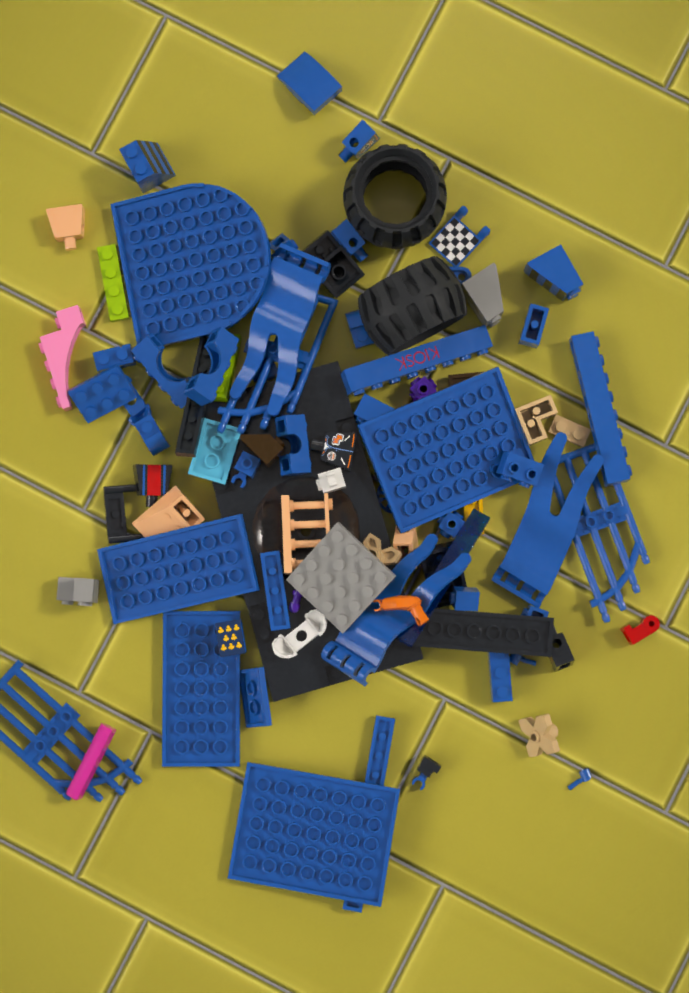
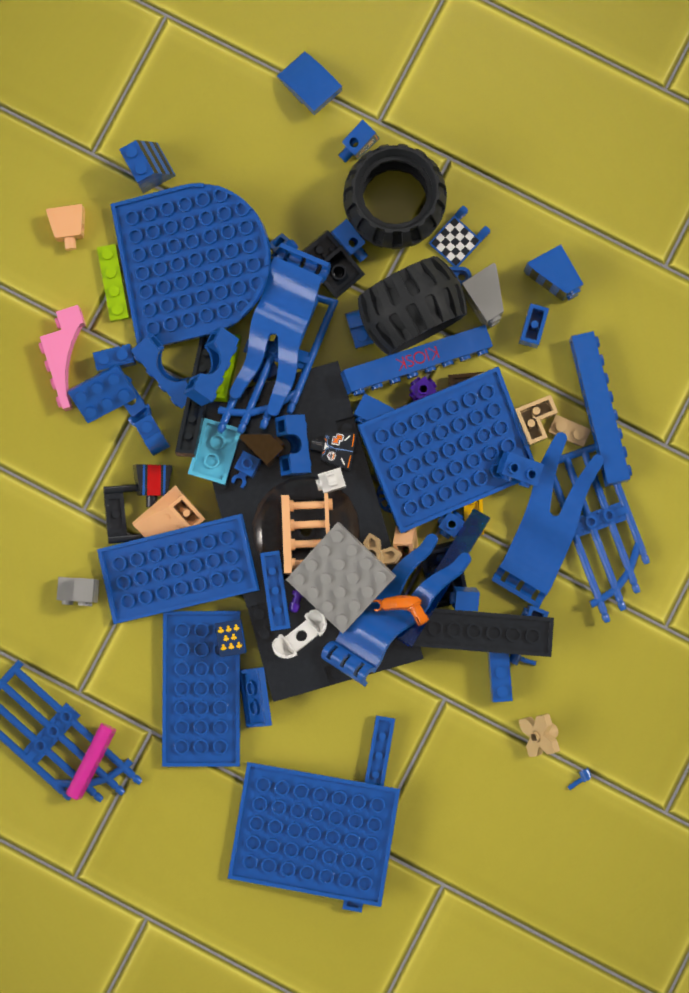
(426, 768): black piece -> none
(561, 656): black torso -> none
(646, 627): red leg -> none

